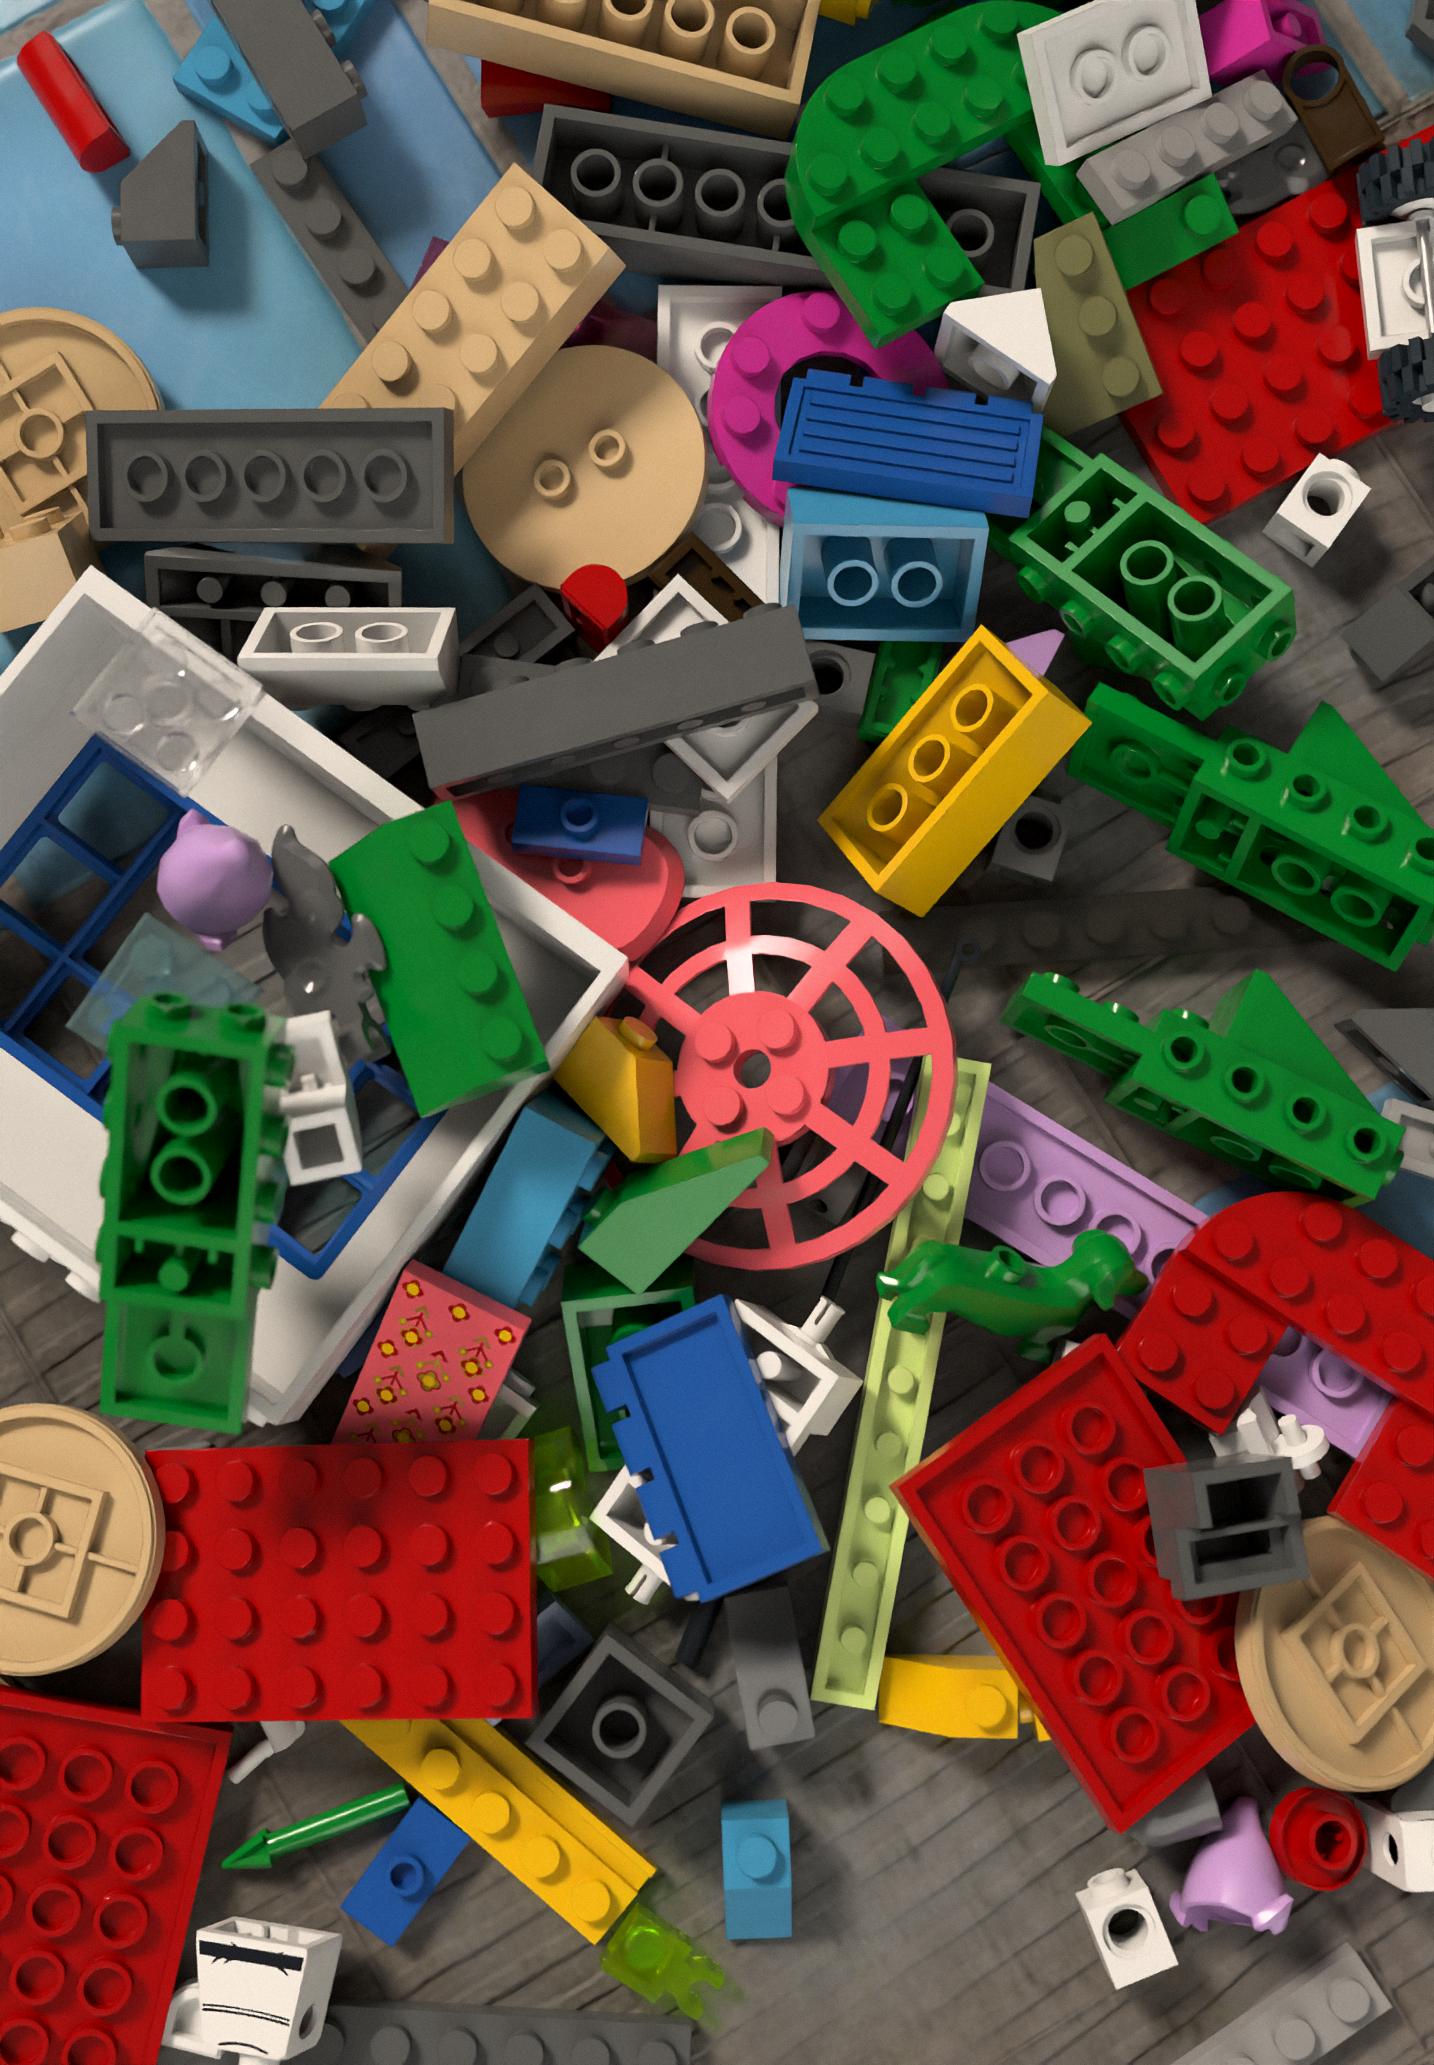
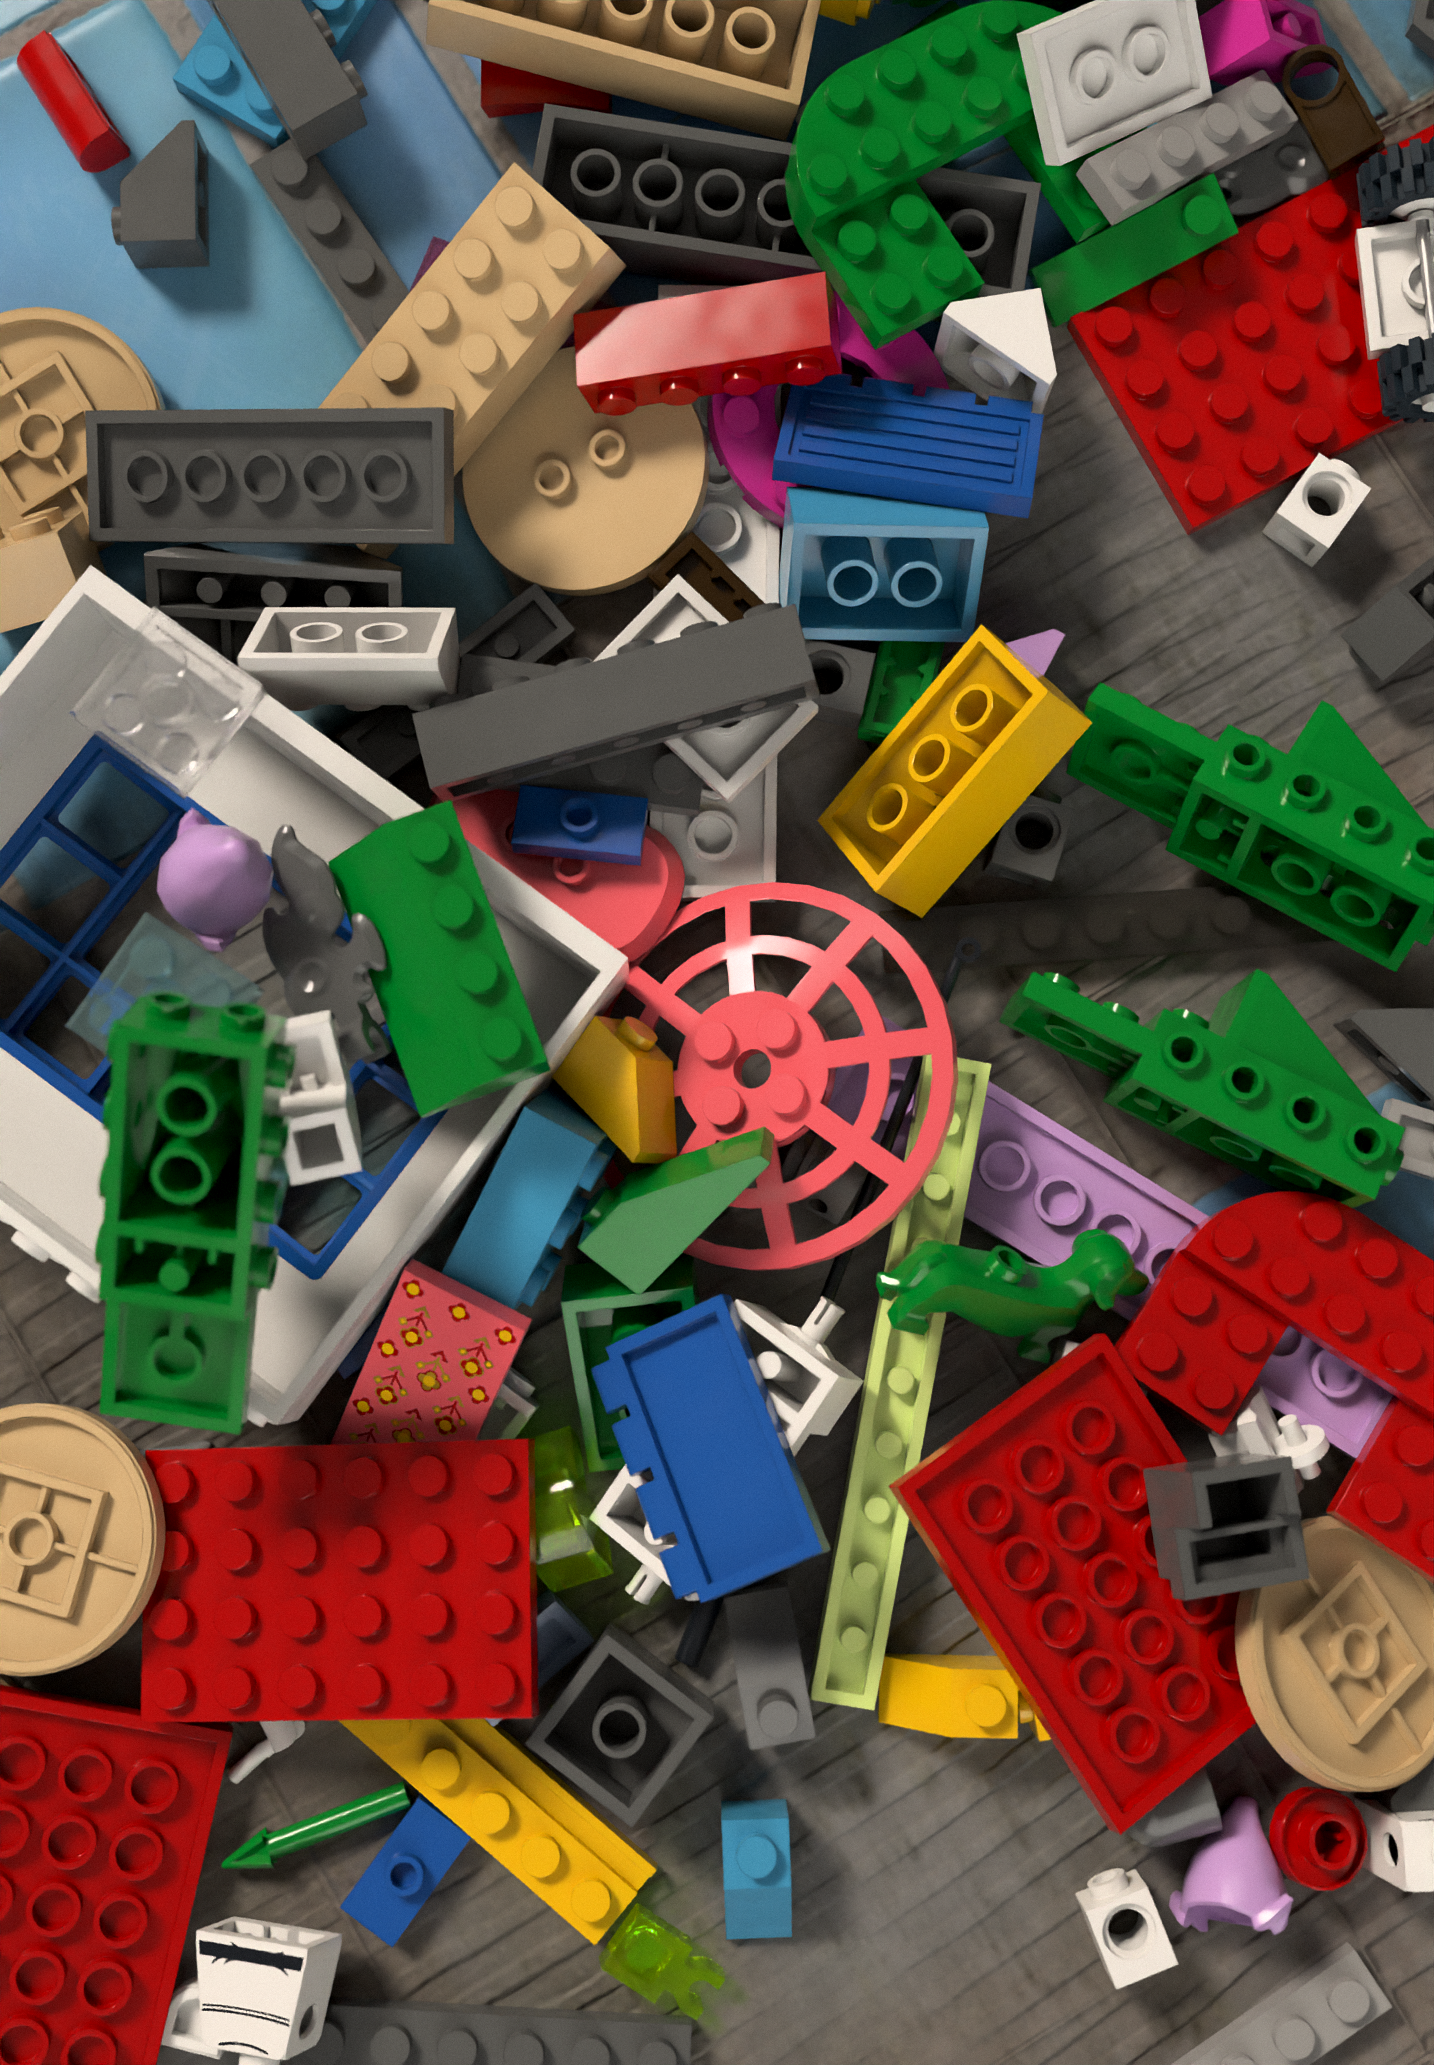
(596, 604): red brick -> none
(708, 344): none -> brick
(1091, 329): olive wing -> none
(1143, 581): green wedge -> none

